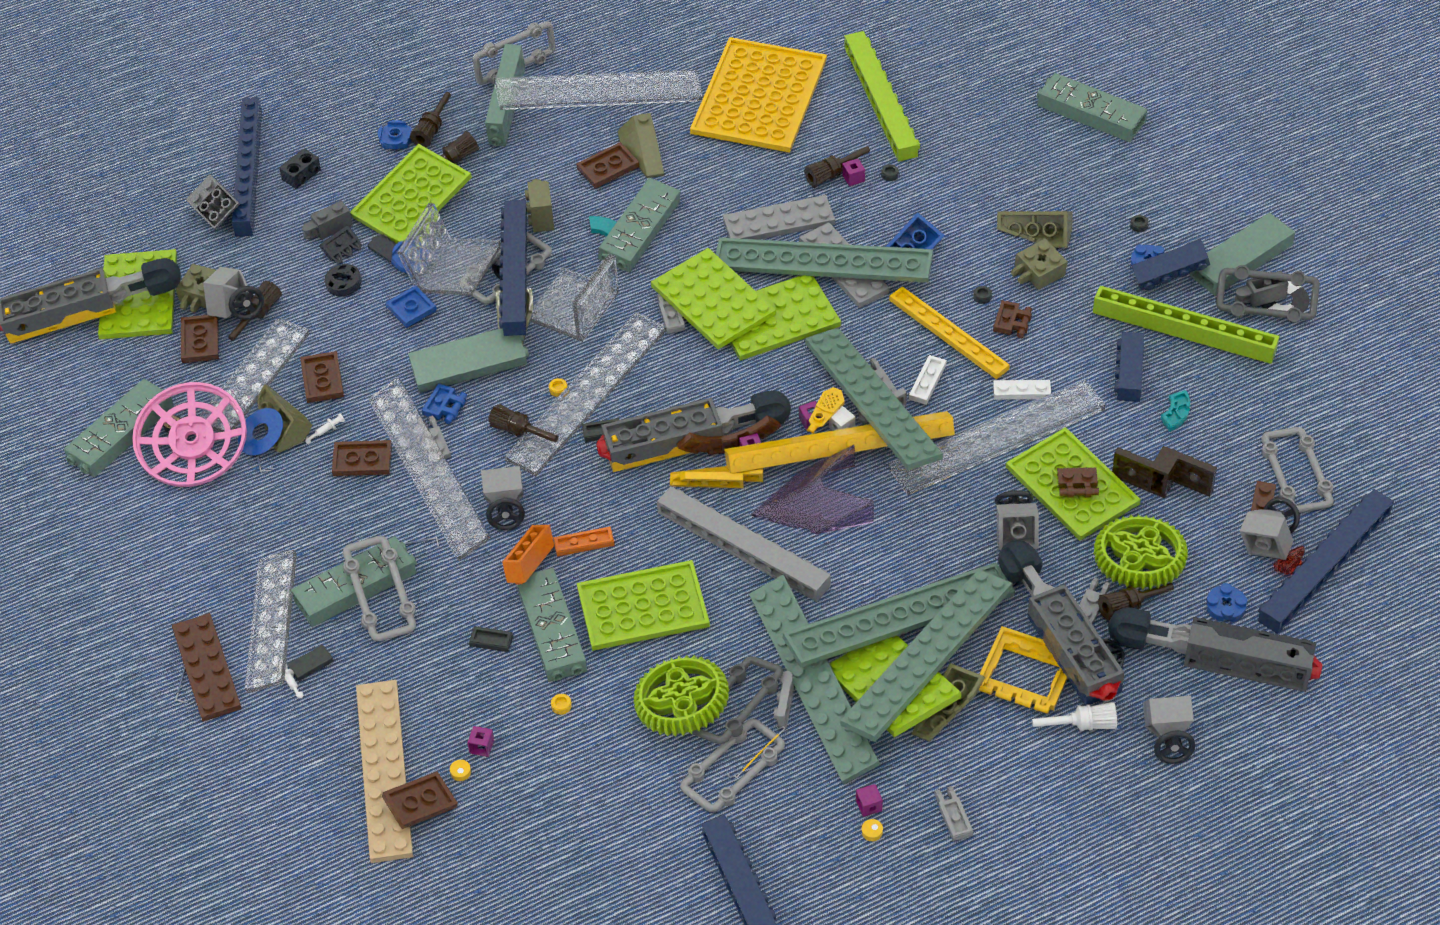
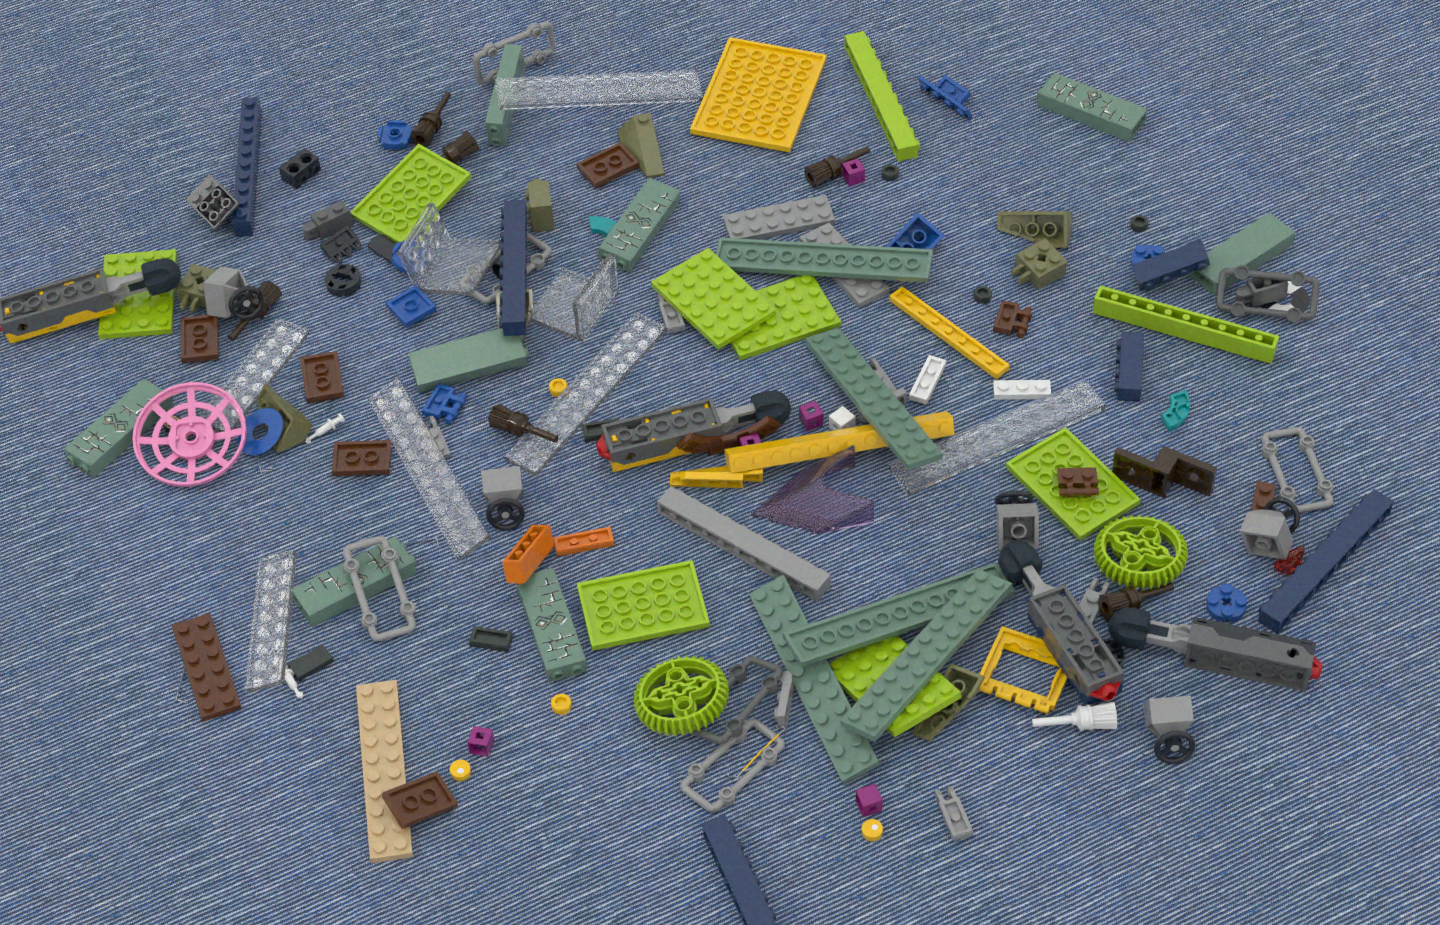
(826, 407): yellow piece -> none
(950, 91): none -> blue bracket

